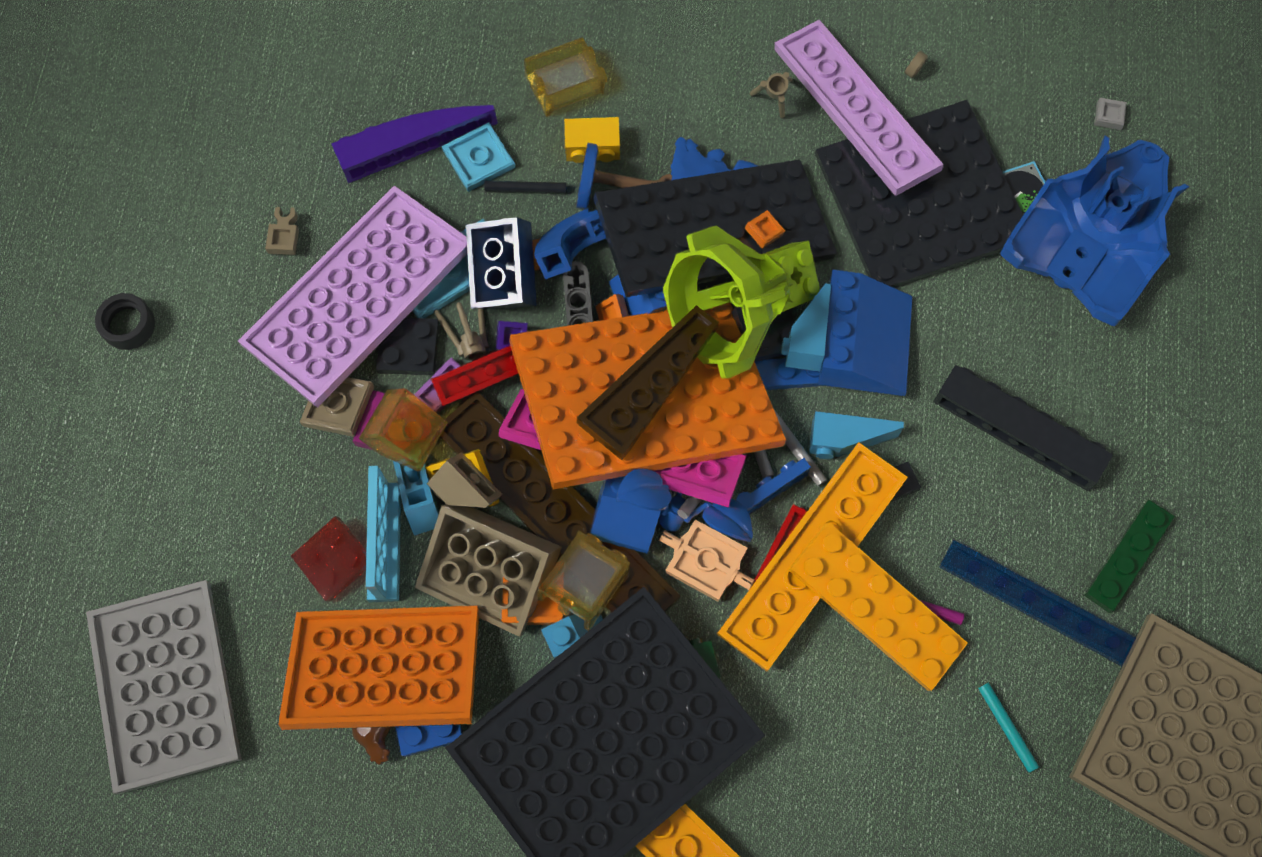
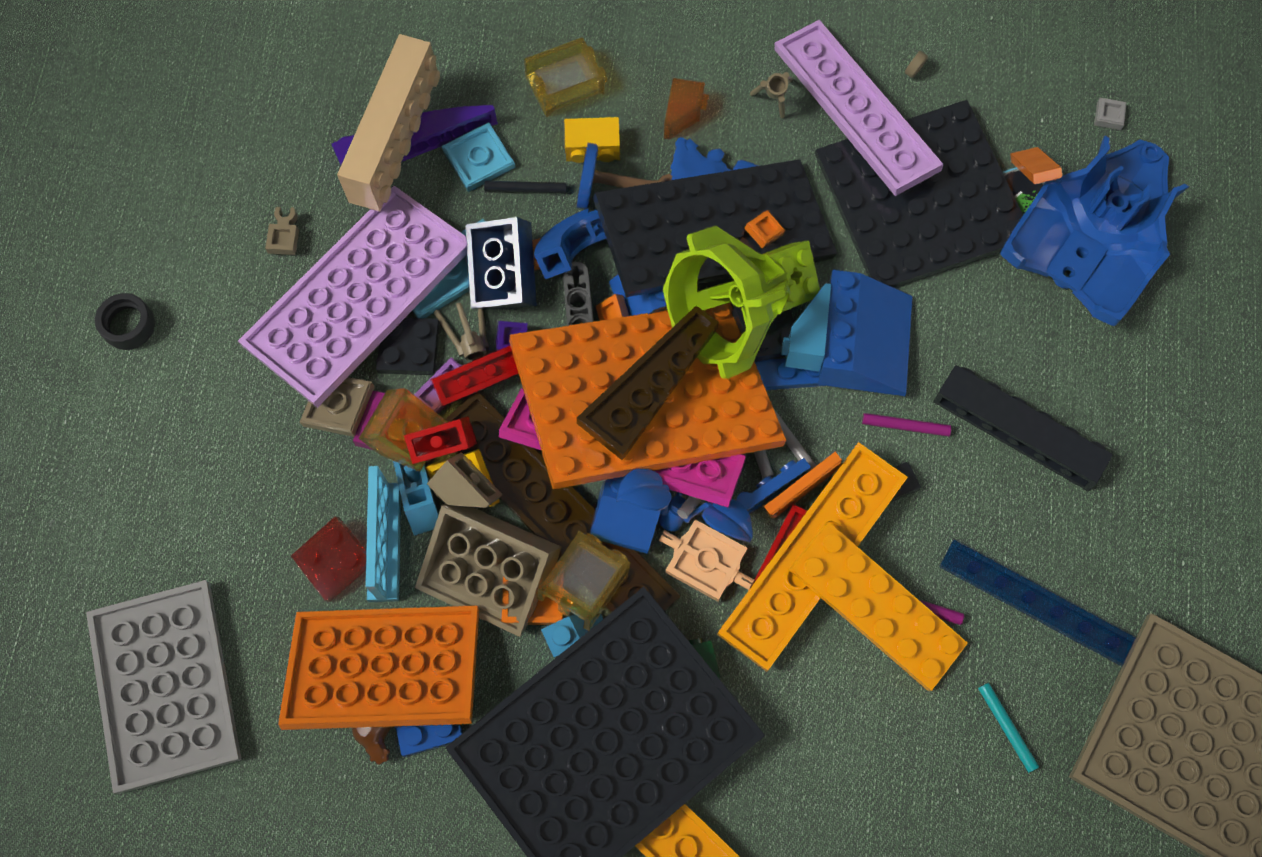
(389, 123): none -> tan brick
(440, 440): none -> red slope
(684, 106): none -> clear orange slope
(803, 485): none -> orange tile
(838, 434): dark azure slope -> none
(906, 424): none -> magenta bar
(1036, 165): none -> orange tile
(1129, 556): dark green plate -> none

